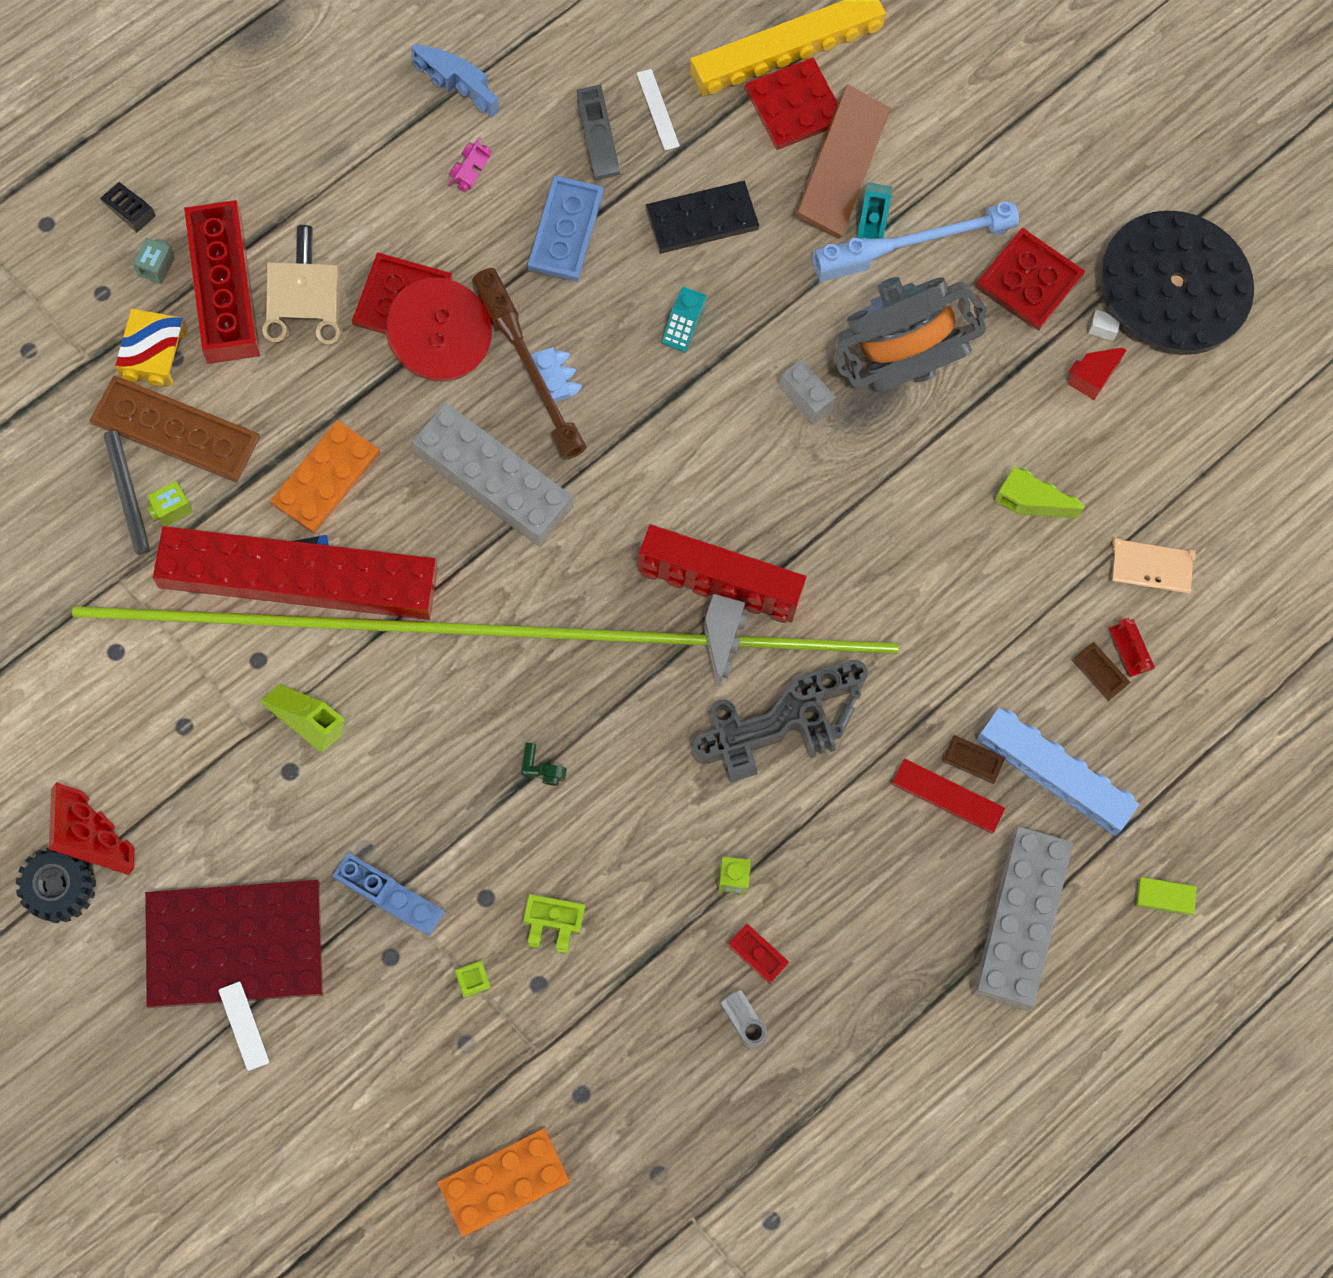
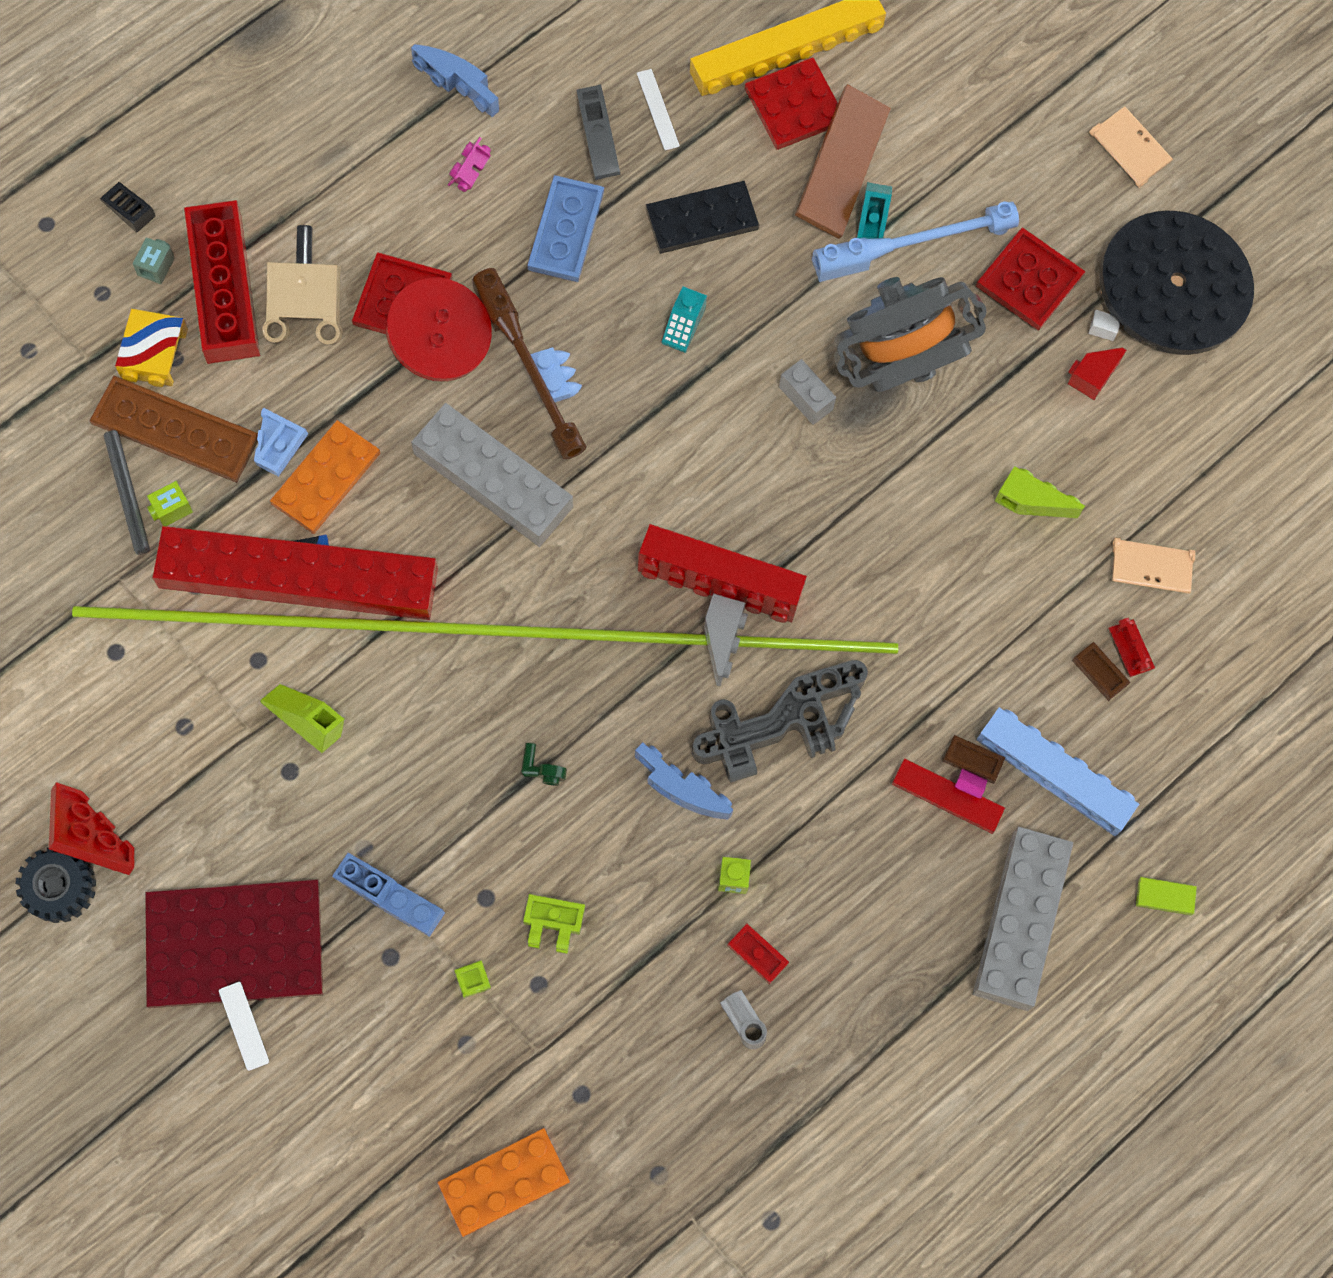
(277, 442): none -> light blue wing
(690, 793): none -> medium blue slope
(971, 783): none -> dark pink tile
(1129, 149): none -> light nougat door

